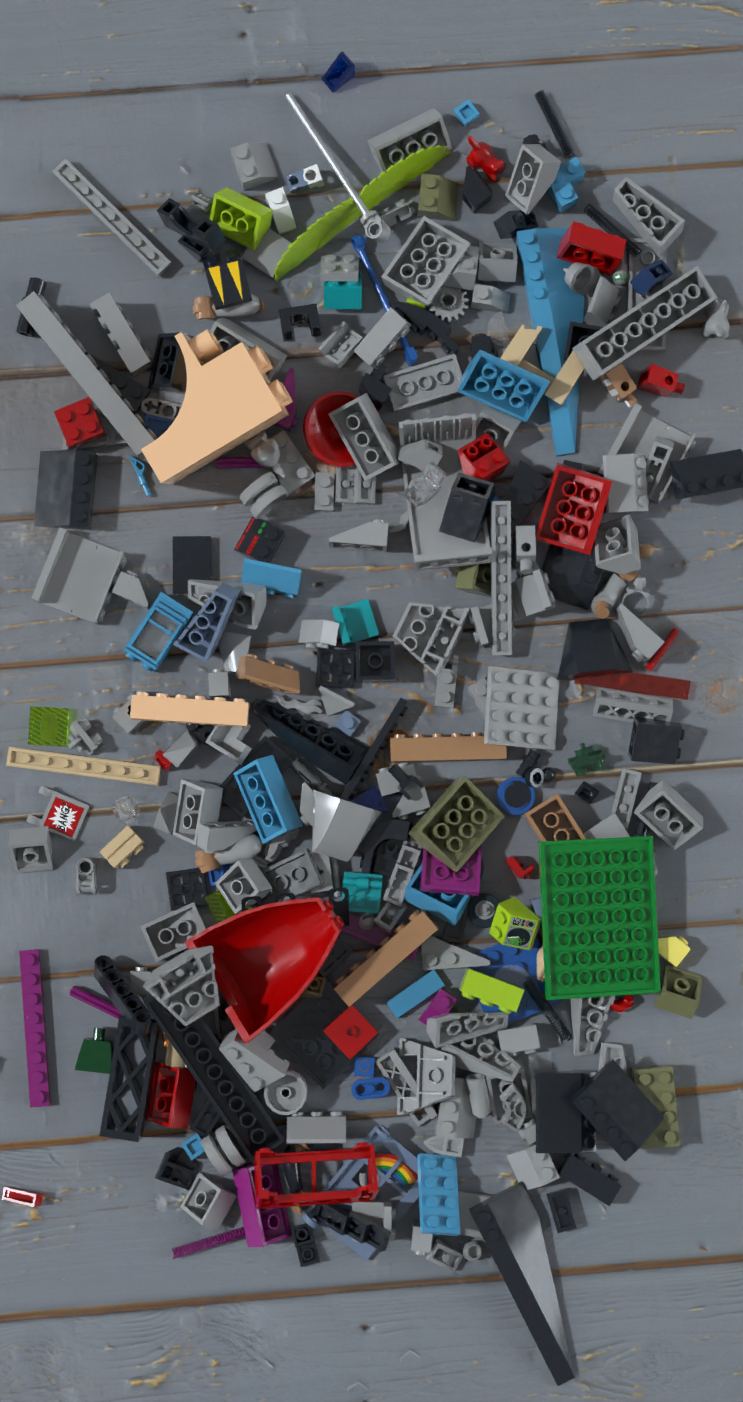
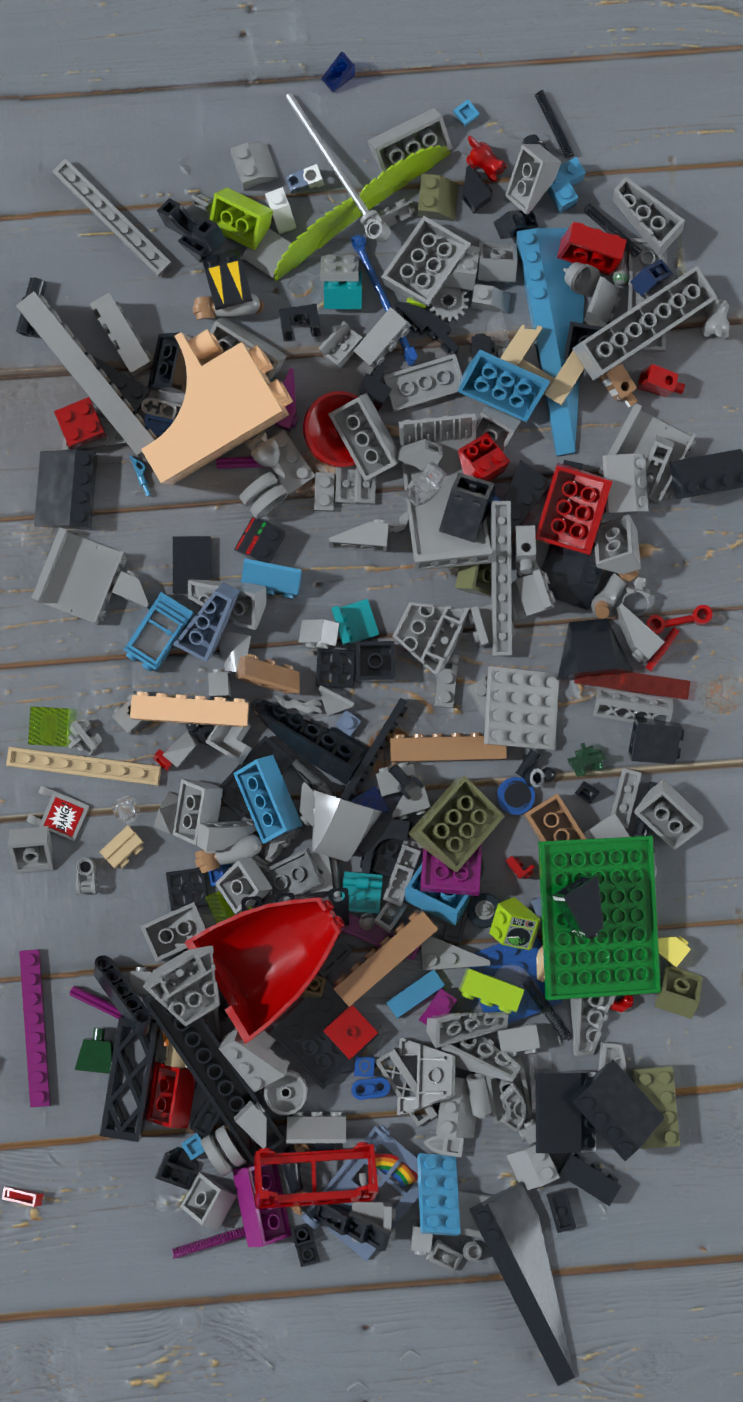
(253, 1121): none -> light grey slope
(581, 906): none -> black slope
(657, 623): none -> red piece

